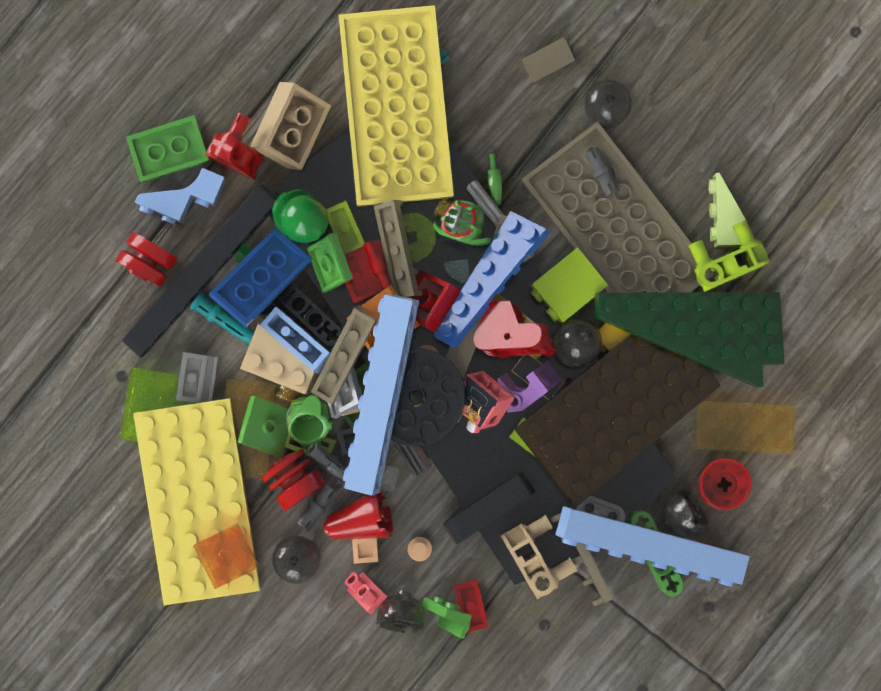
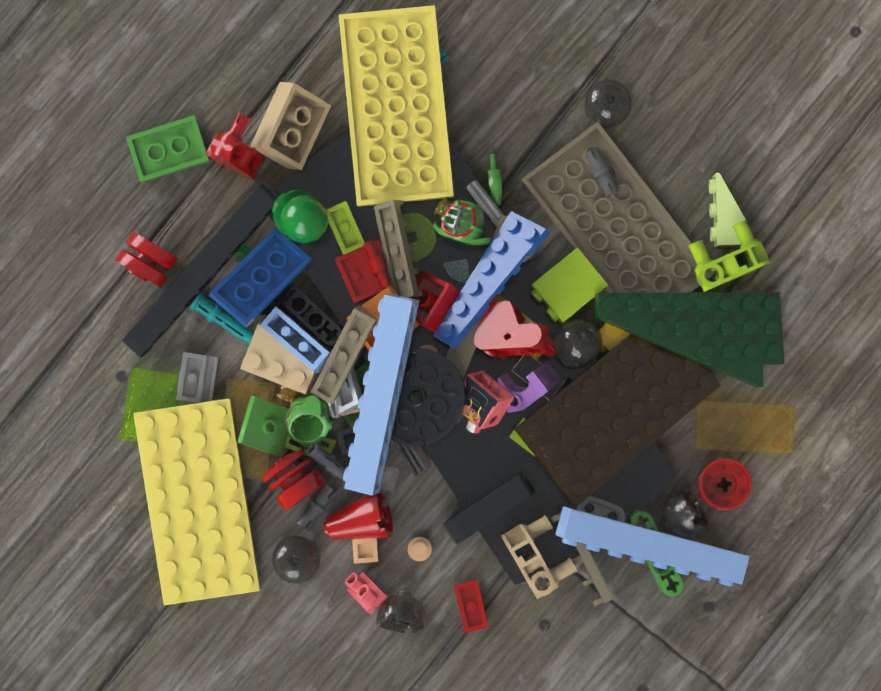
(175, 203): light blue arch -> none
(226, 556): clear orange plate -> none
(329, 263): bright green plate -> none
(451, 617): bright green bracket -> none
(548, 60): dark tan slope -> none

